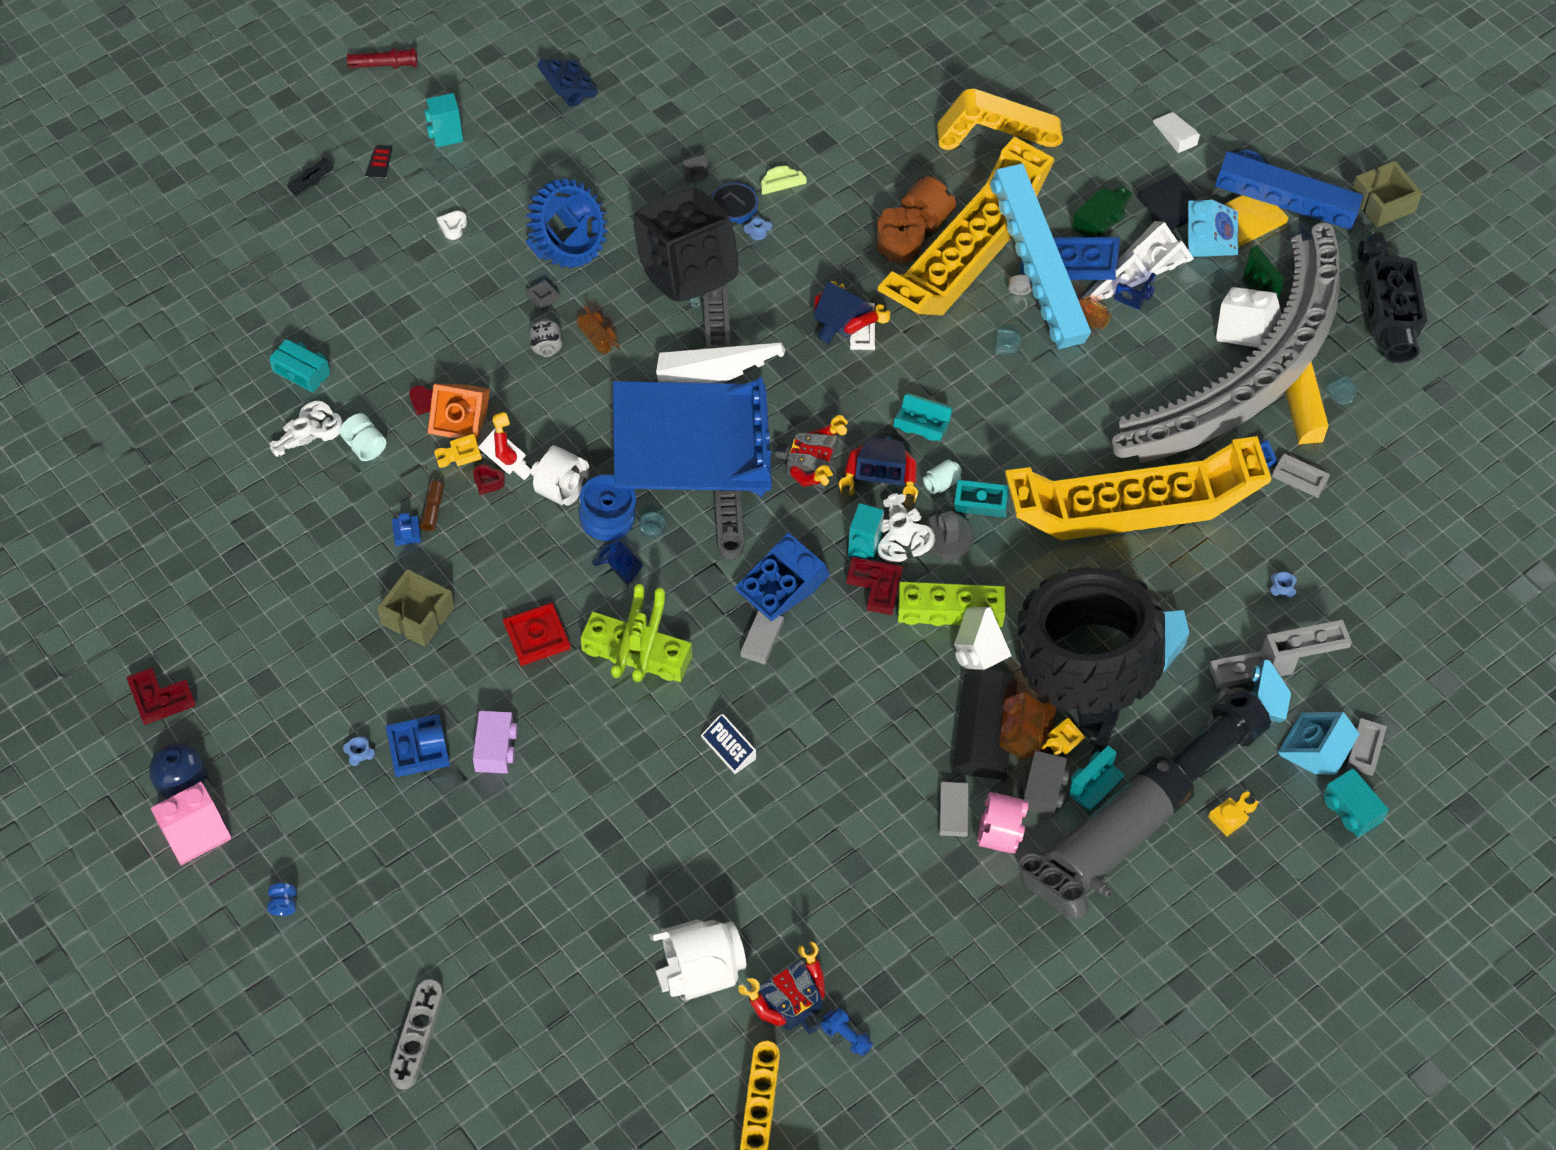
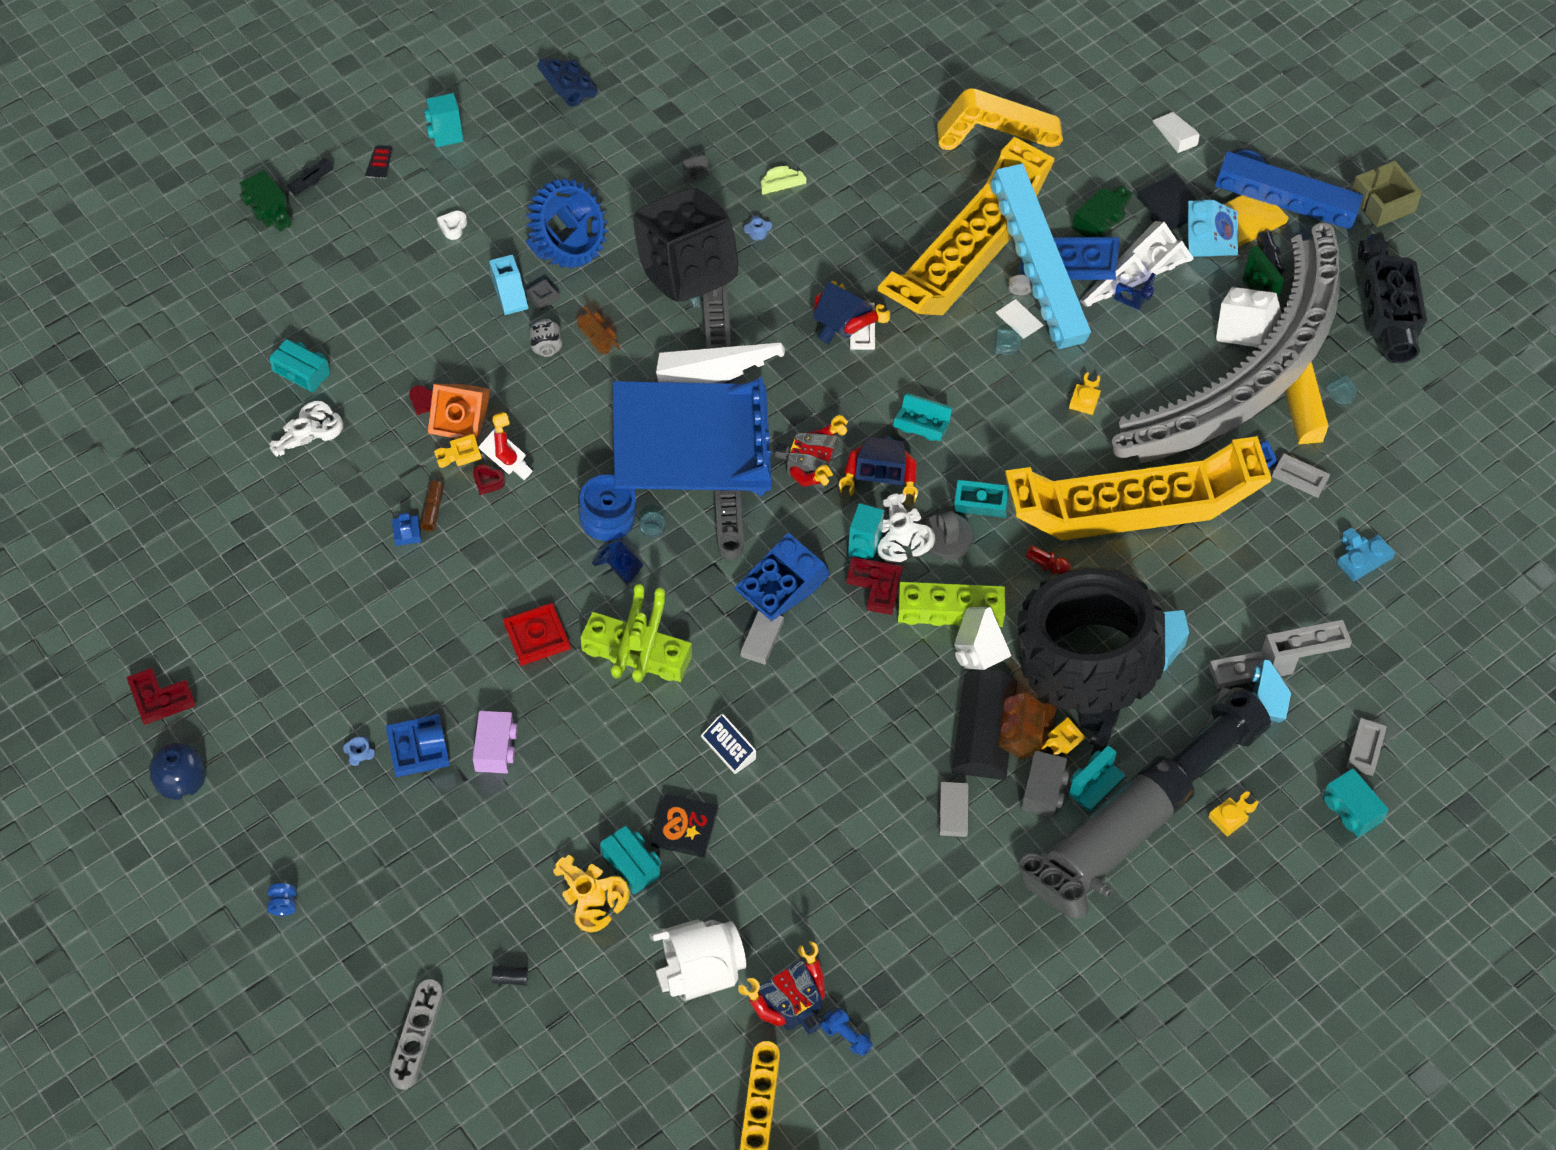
(190, 823): bright pink slope -> none
(266, 200): none -> dark green hinge
(363, 437): light aqua wheel -> none
(393, 58): dark red pin -> none
(416, 607): olive piece -> none
(508, 284): none -> medium azure slope
(509, 975): none -> black pin
(559, 475): white brick -> none
(591, 893): none -> yellow animal
(630, 859): none -> teal brick
(684, 826): none -> black tile
(737, 201): black tile -> none
(900, 234): dark orange brick -> none
(931, 200): dark orange brick -> none
(942, 476): light aqua brick -> none
(1001, 823): bright pink brick -> none
(1019, 318): none -> white sticker
(1046, 560): none -> red axle
(1086, 396): none -> yellow plate
(1095, 313): clear orange brick -> none
(1270, 250): none -> black pin
(1286, 579): medium blue plate -> none
(1320, 741): medium azure slope -> none
(1363, 554): none -> dark azure hinge

